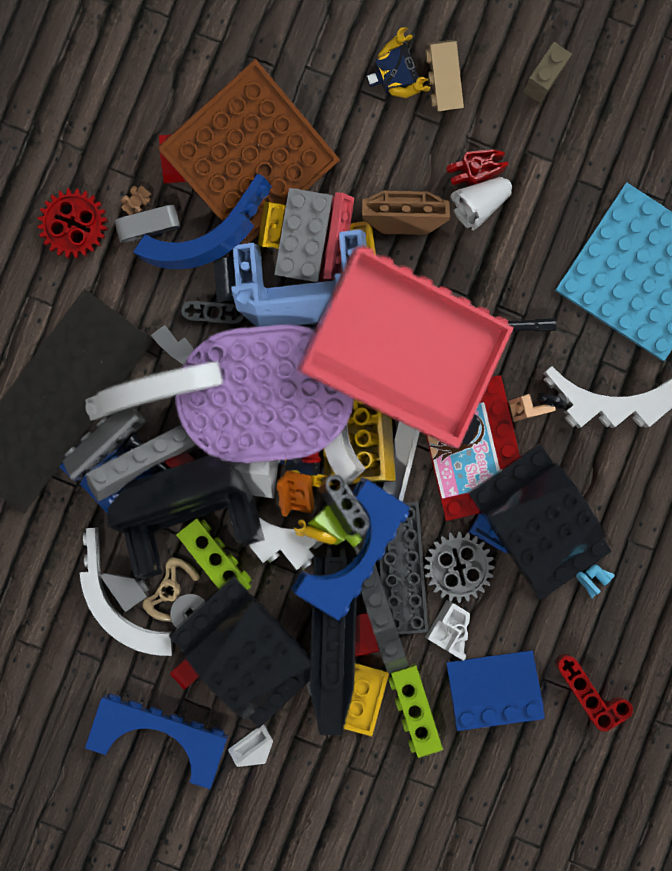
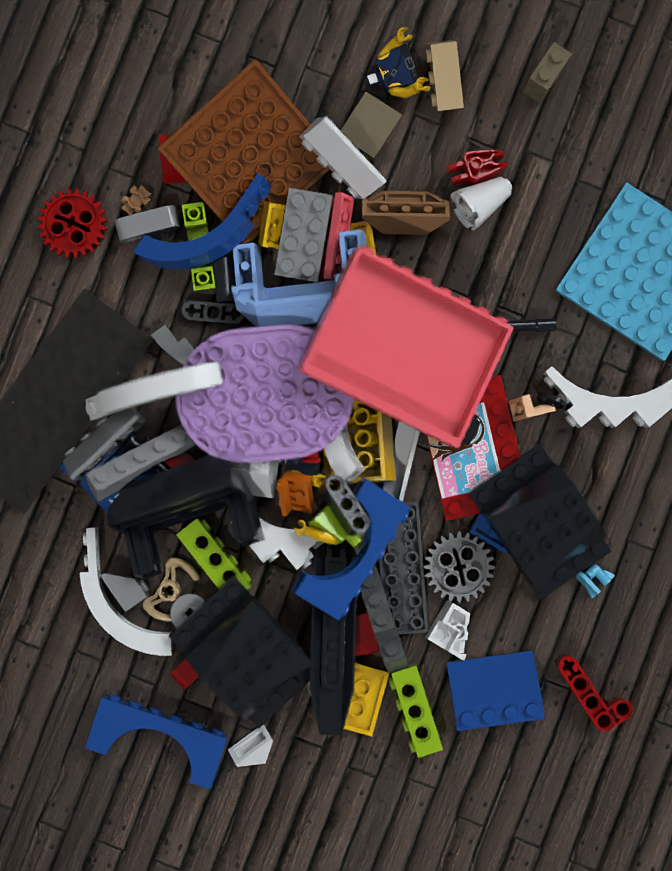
(197, 226): none -> lime slope
(342, 158): none -> white slope
(371, 126): none -> dark tan brick

